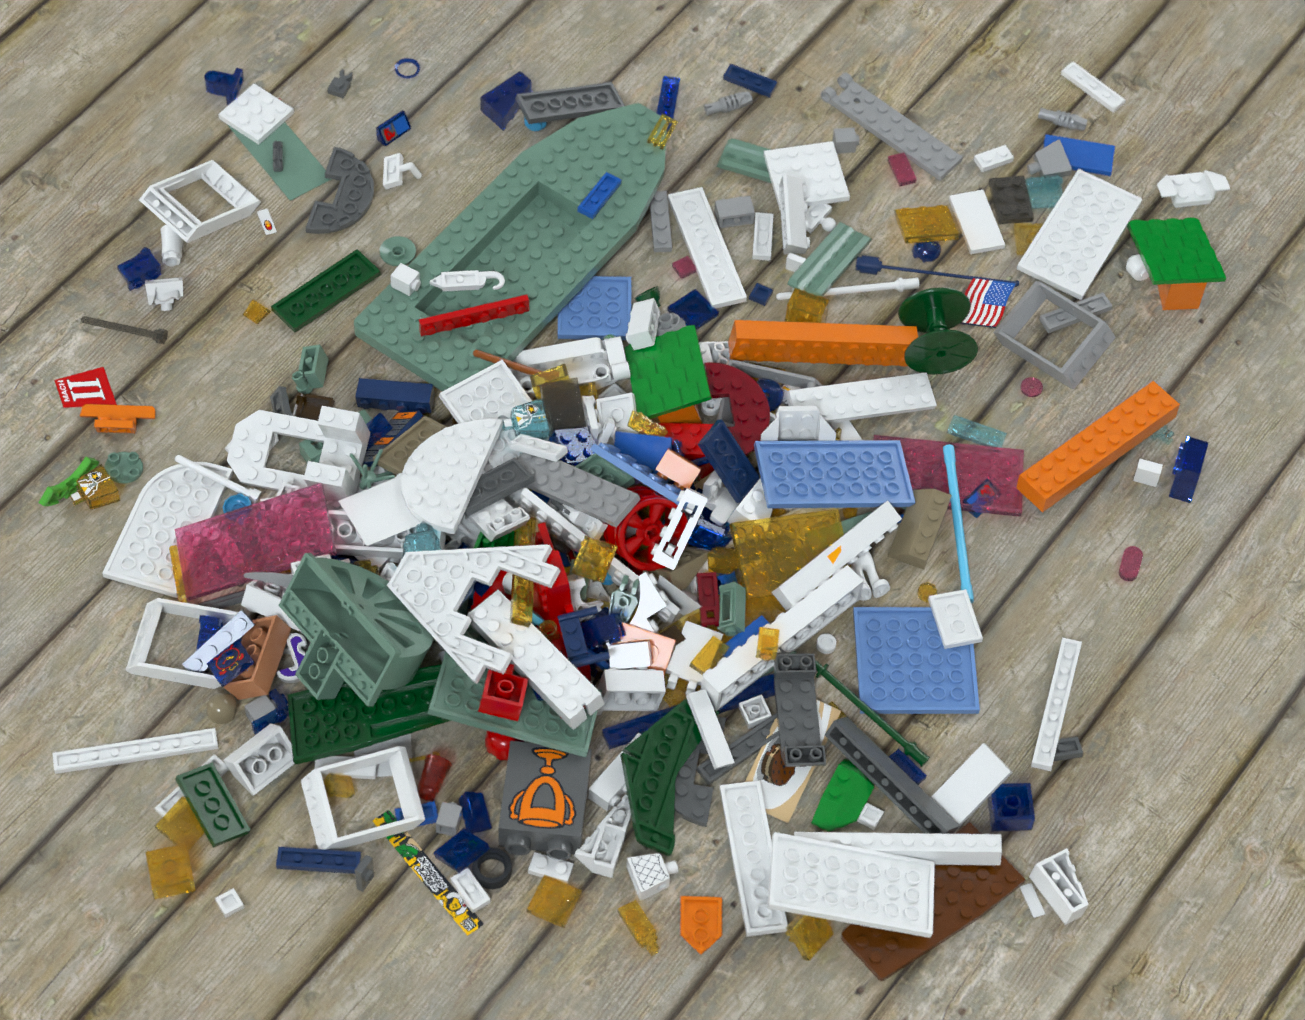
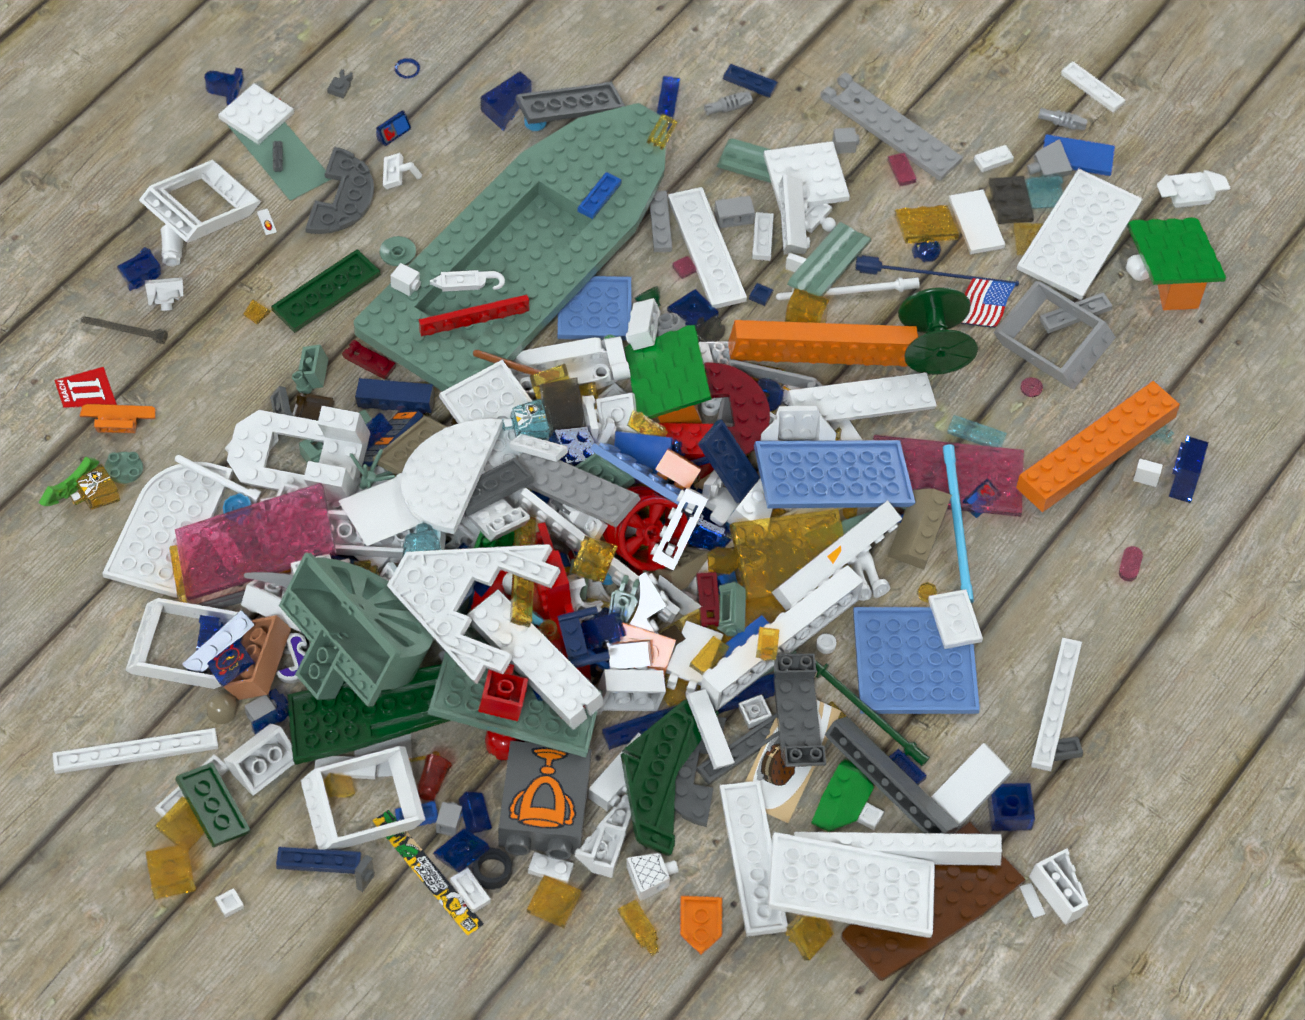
(369, 360): none -> dark red plate
(710, 330): none -> clear smoke hair

